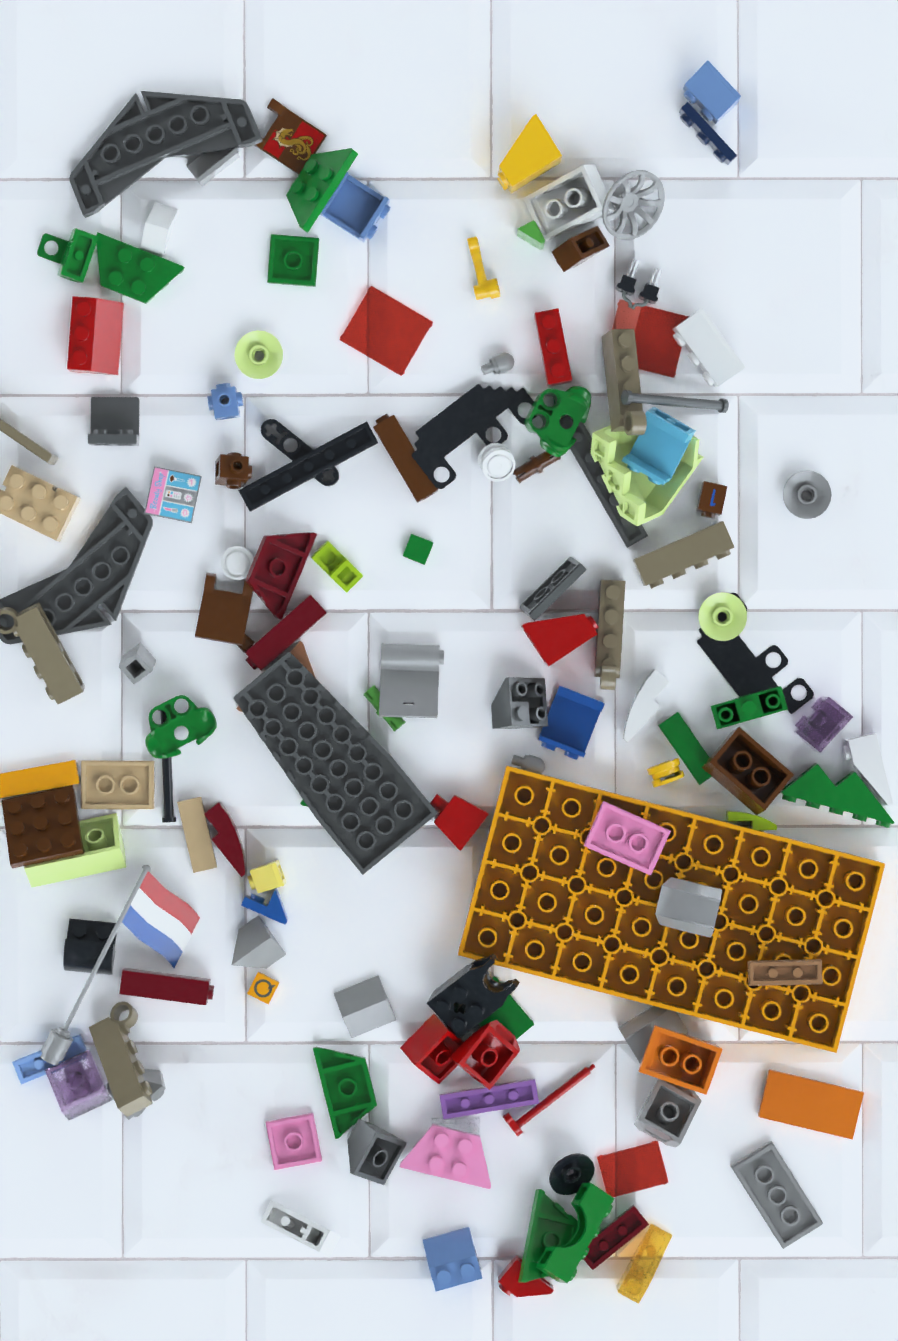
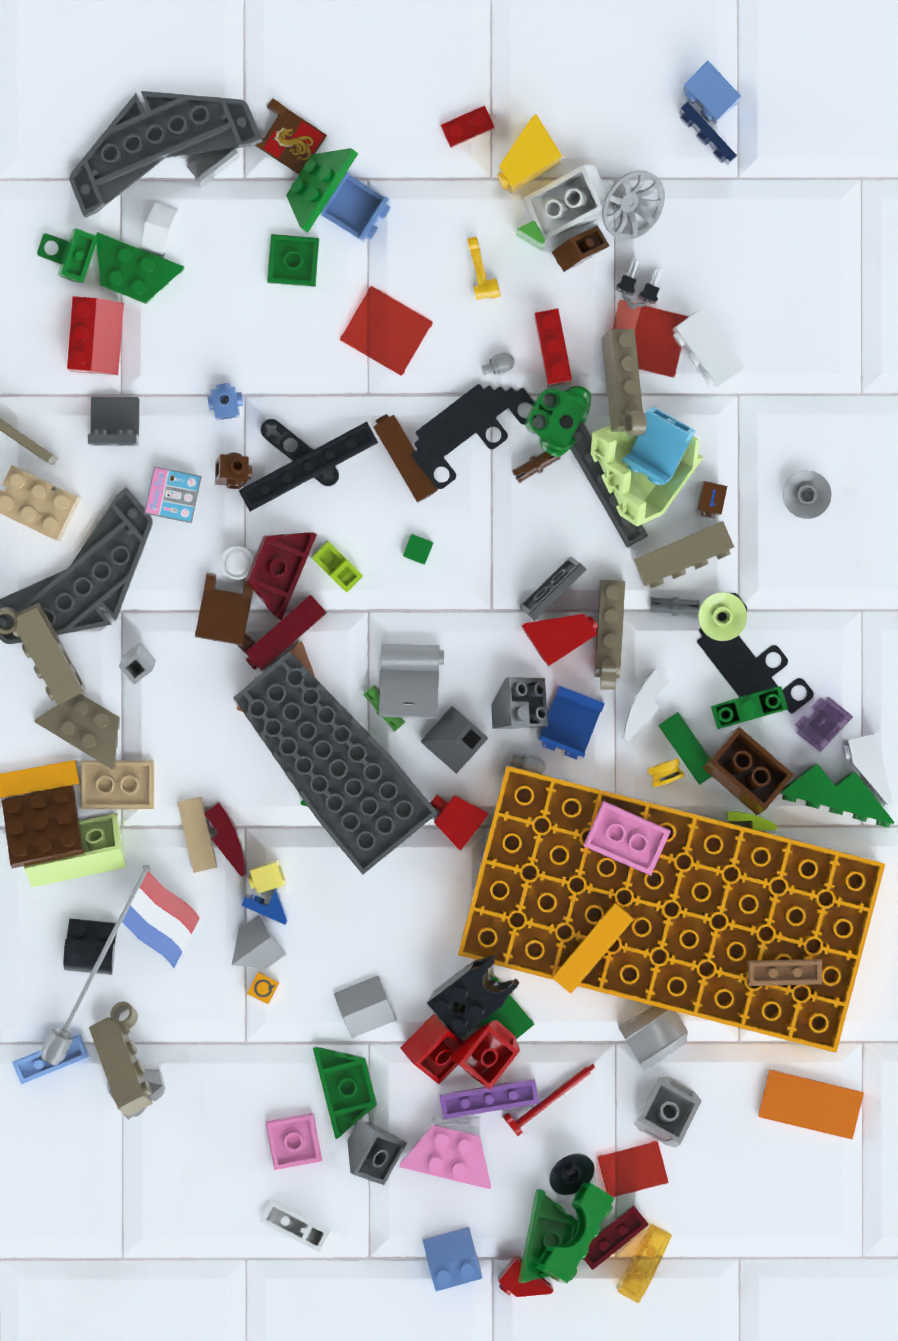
(78, 1085): clear purple slope -> none
(85, 727): none -> dark tan wing
(161, 740): green piece -> none
(166, 986): dark red brick -> none
(167, 784): black bar -> none
(249, 346): yellowish green dish -> none
(454, 739): none -> dark grey slope
(467, 126): none -> red plate
(496, 462): white wheel -> none
(592, 948): none -> light orange tile
(628, 397): dark grey bar -> none
(675, 606): none -> dark grey pin
(680, 1059): orange slope -> none
(688, 906): light grey slope -> none
(777, 1195): light grey tile -> none

